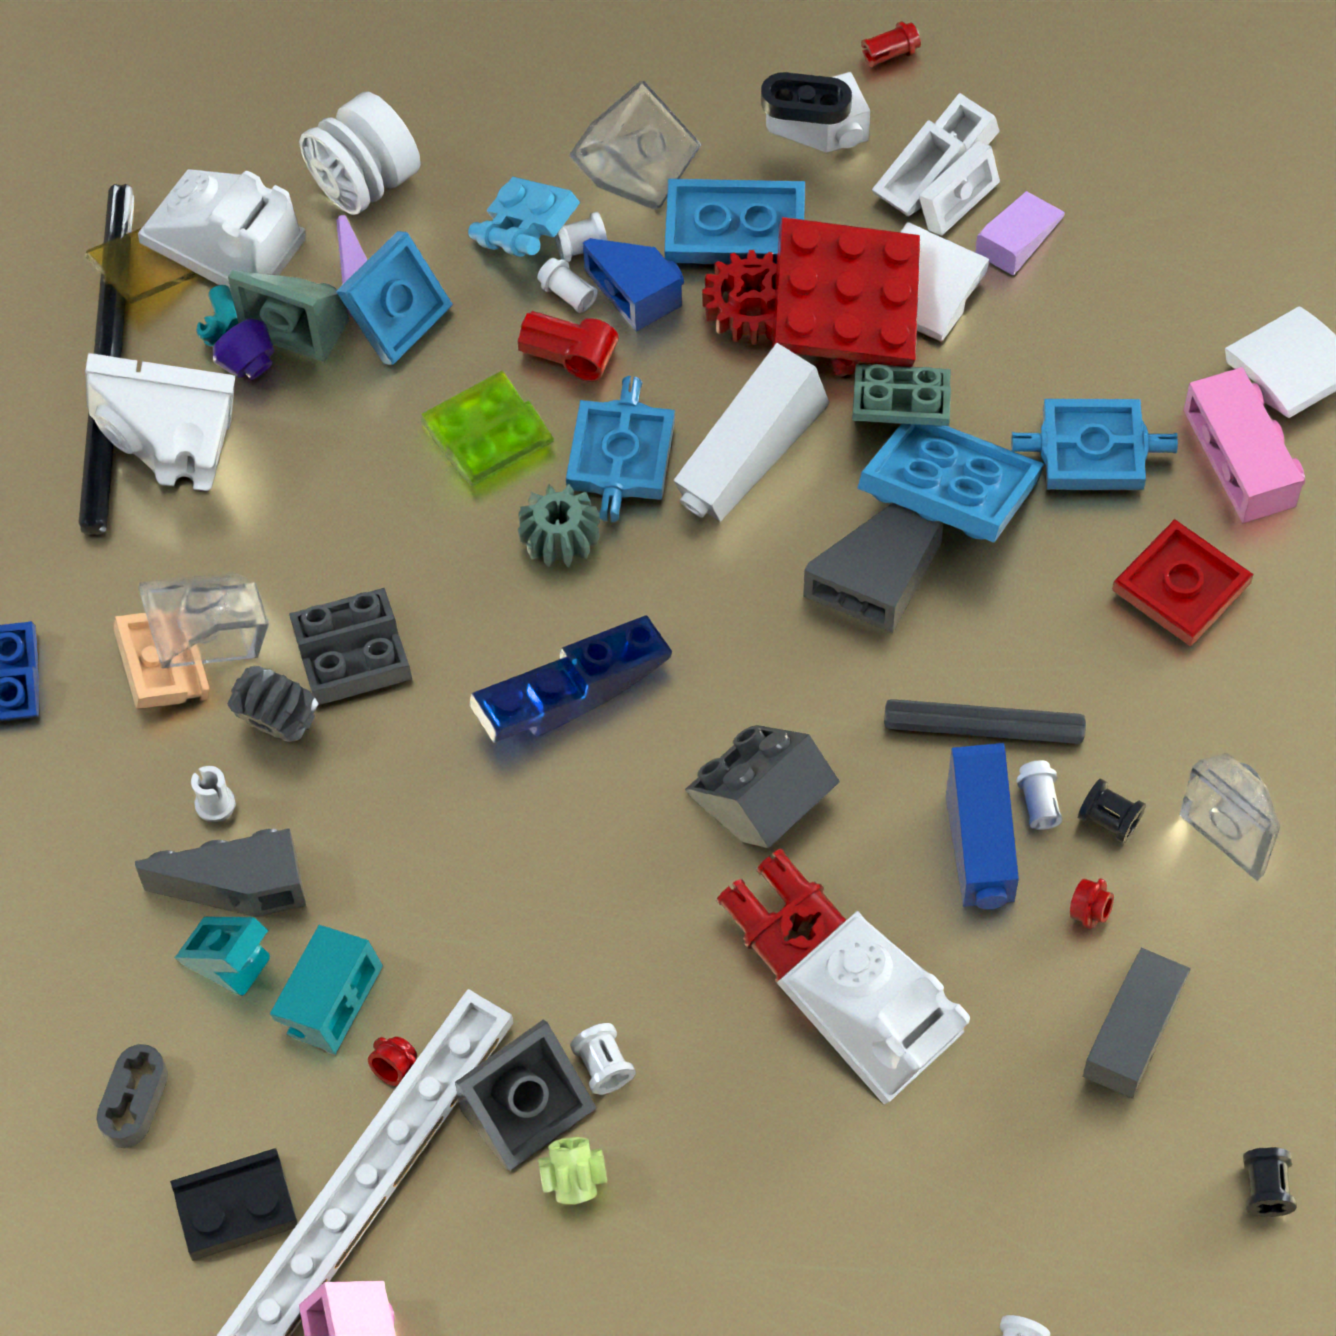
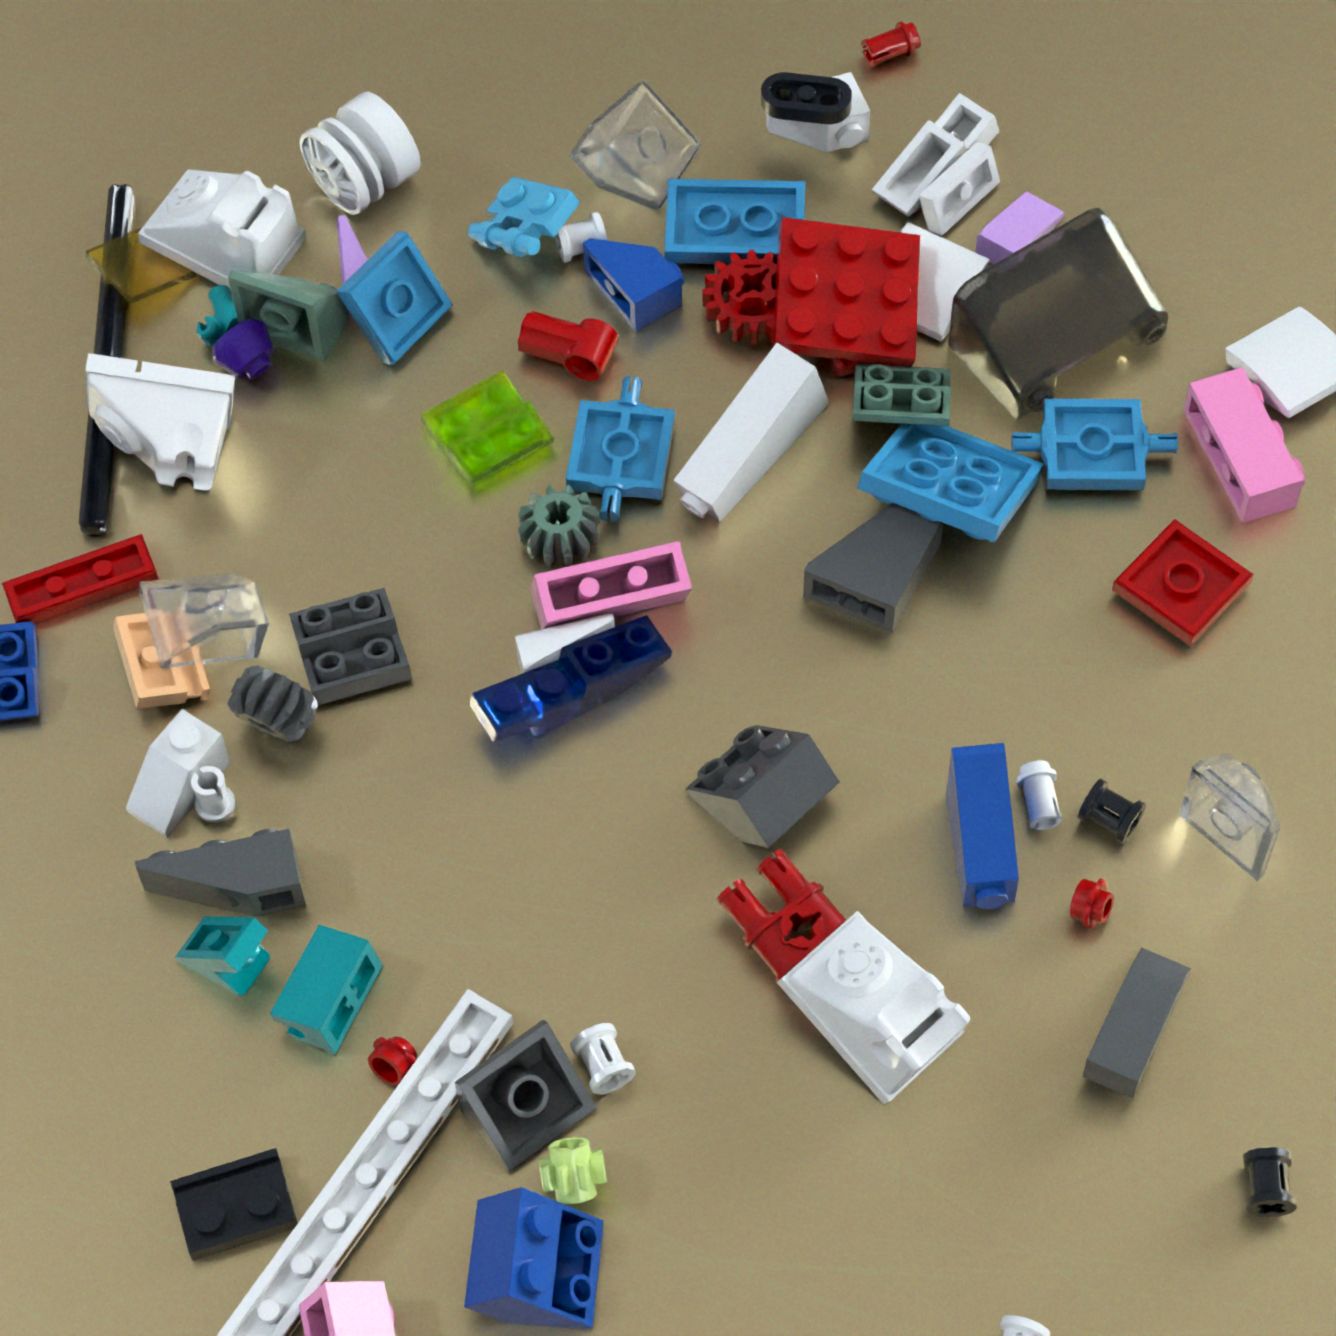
(80, 581): none -> red tile
(121, 1092): dark grey beam -> none
(164, 785): none -> white slope
(534, 1261): none -> blue slope
(545, 645): none -> white slope
(558, 278): white pin -> none
(612, 585): none -> bright pink brick
(985, 721): dark grey axle -> none
(1053, 310): none -> clear smoke windscreen

